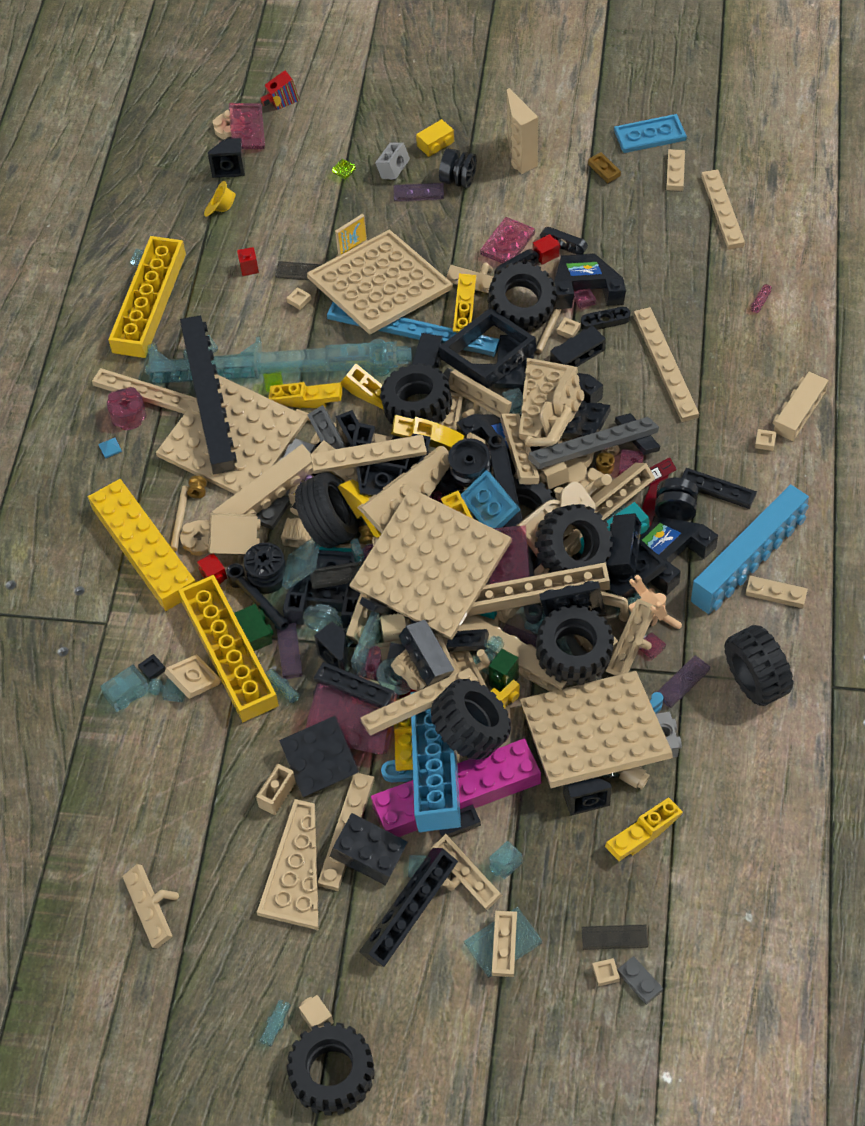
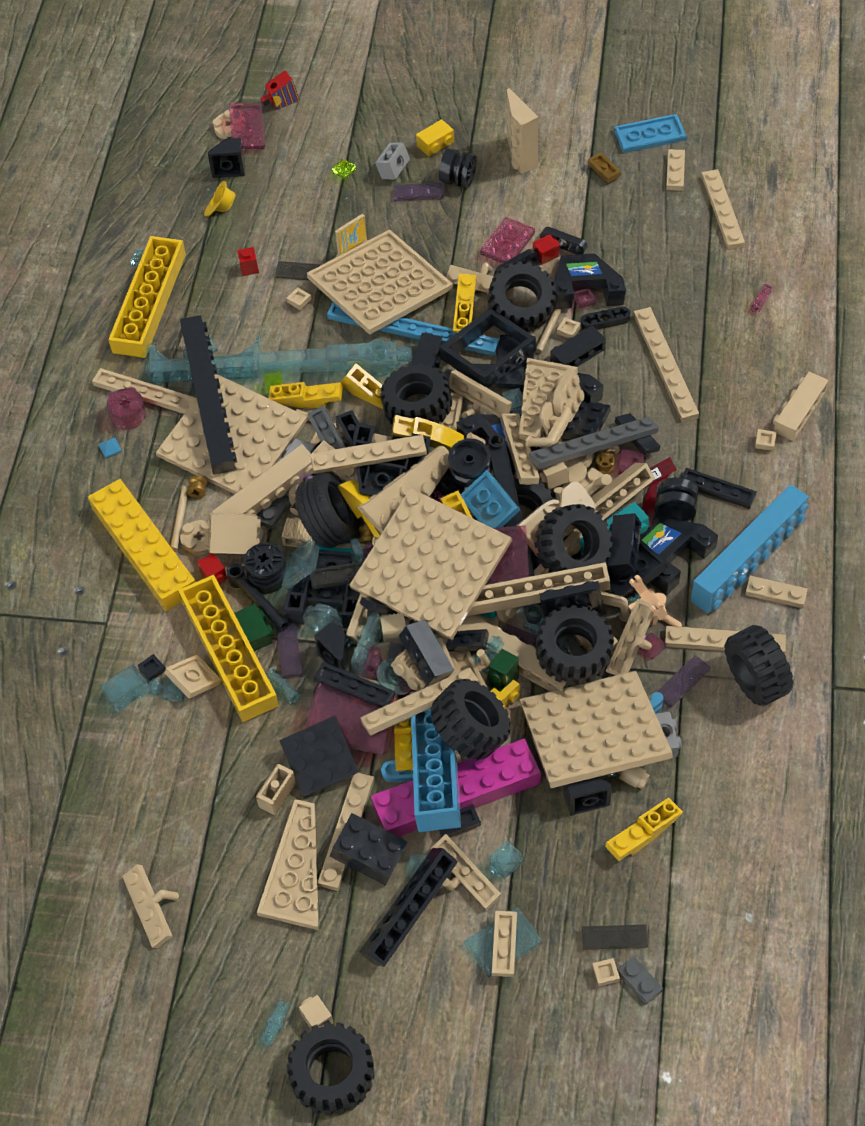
(705, 638): none -> tan plate

